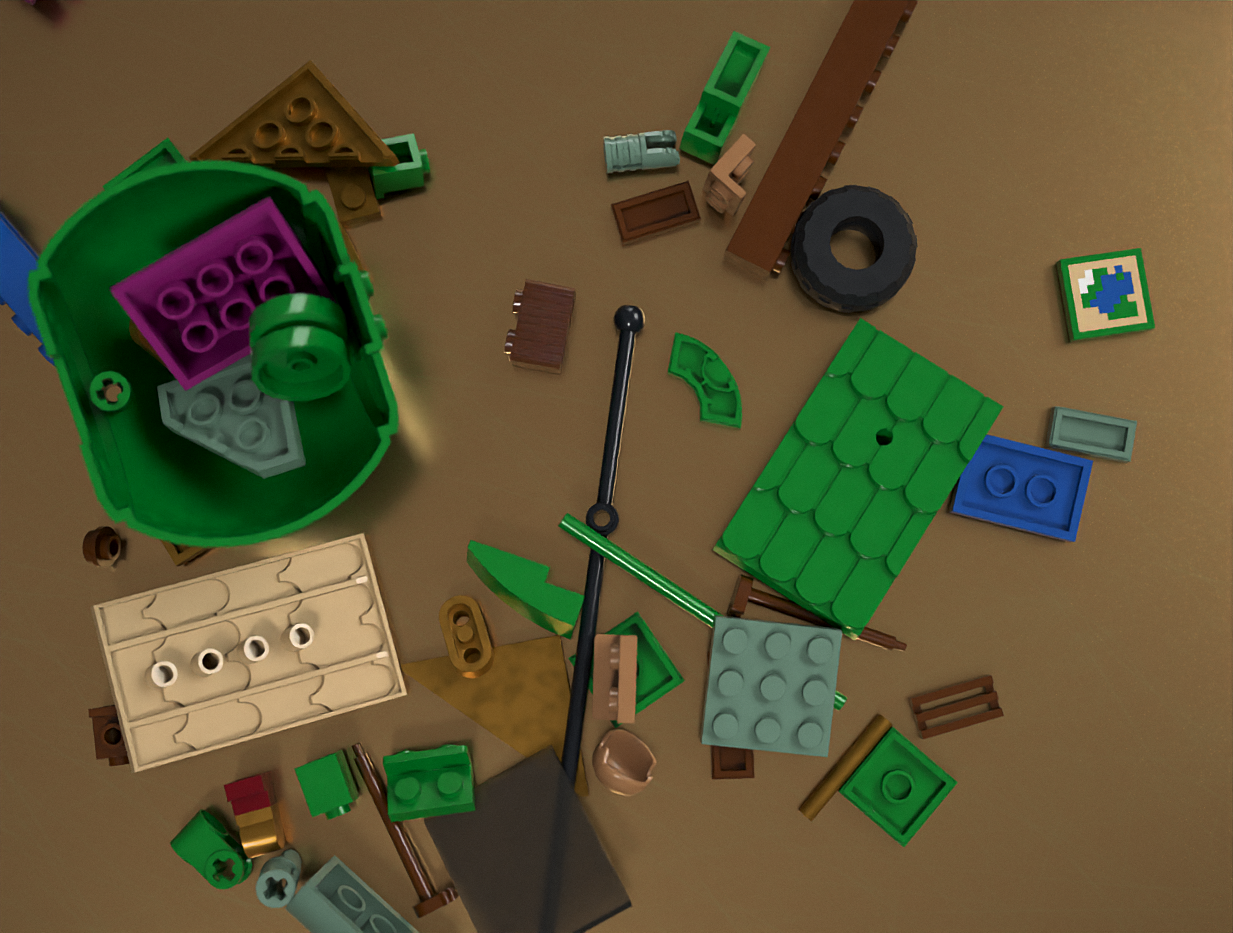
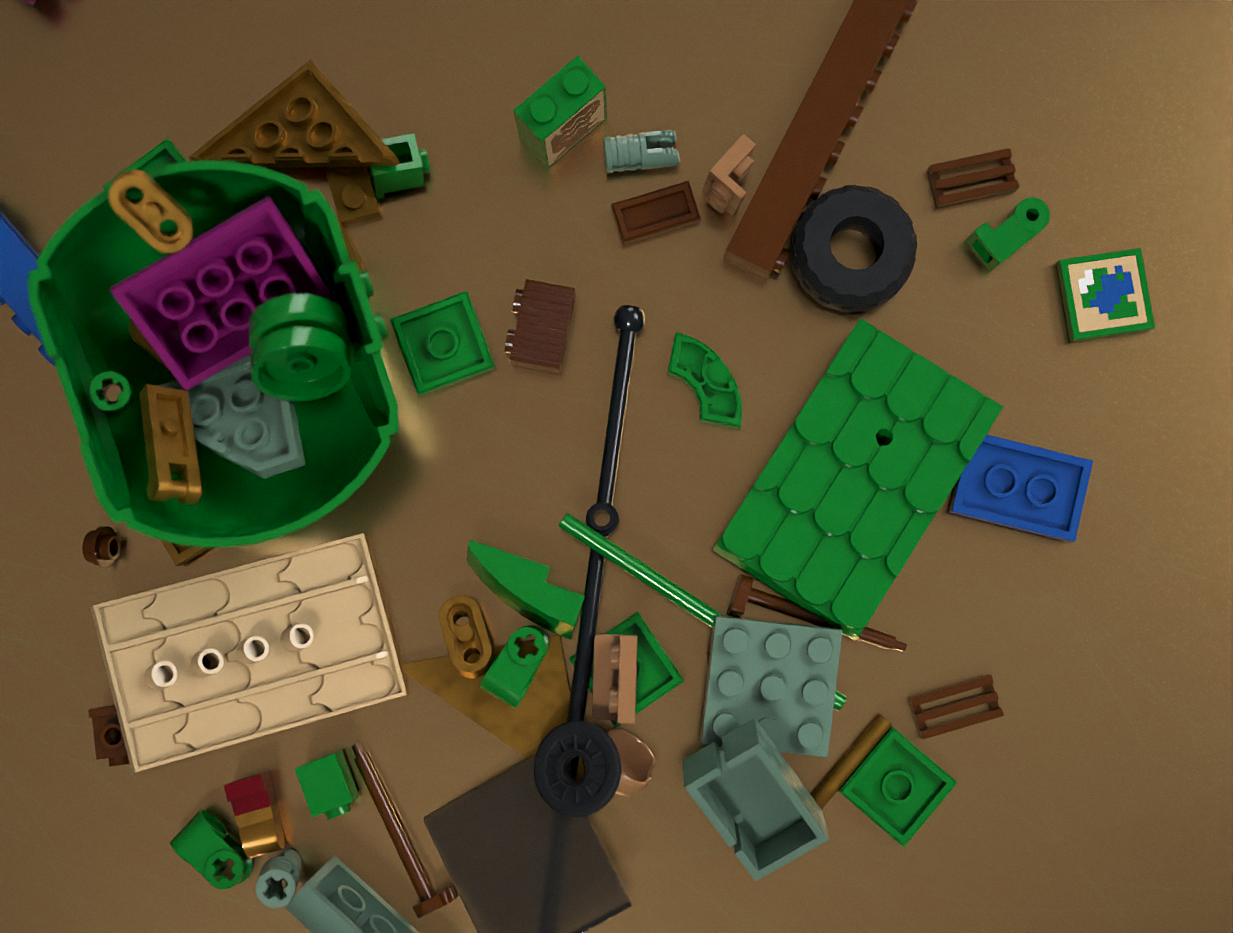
(150, 210): none -> pearl gold plate
(170, 444): none -> pearl gold plate
(429, 782): green bracket -> none
(442, 343): none -> green tile
(512, 670): none -> green piece
(561, 112): none -> green brick
(602, 769): none -> black wheel
(724, 98): green slope -> none
(762, 793): none -> sand green piece
(1006, 170): none -> reddish brown tile
(1021, 226): none -> green leg
(1091, 434): sand green tile -> none

